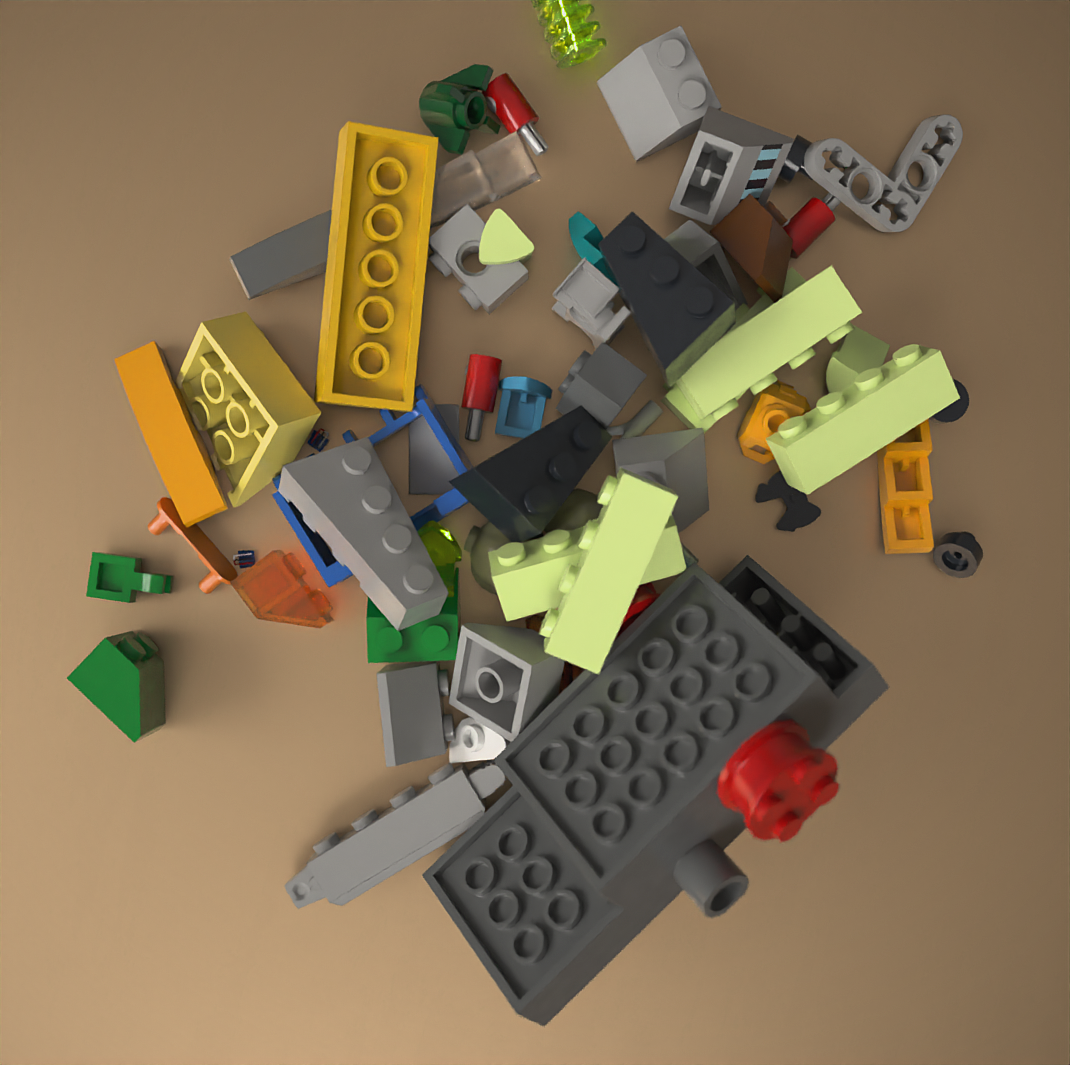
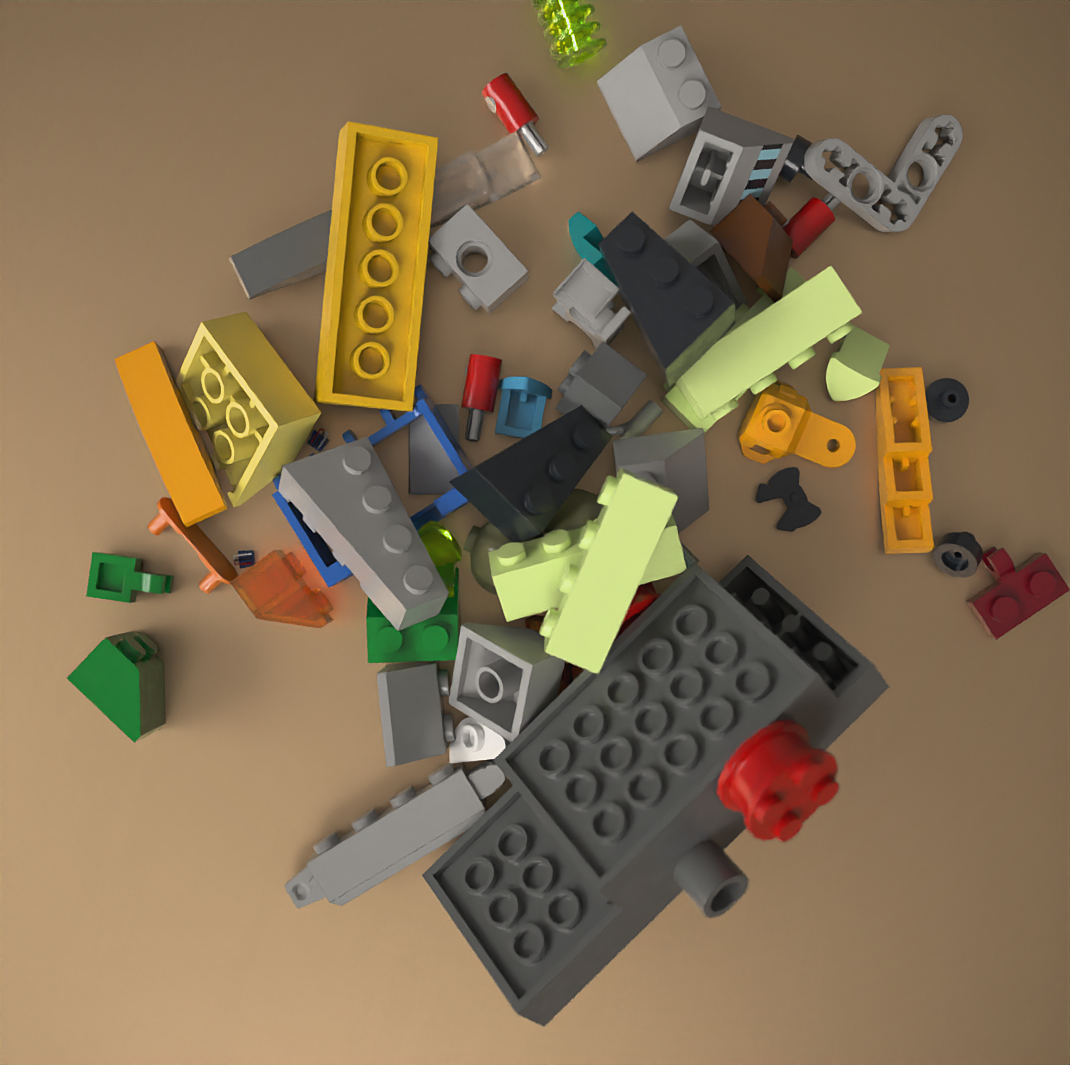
(456, 107): dark green brick -> none
(503, 241): yellowish green tile -> none
(862, 417): yellowish green brick -> none
(1016, 591): none -> dark red plate

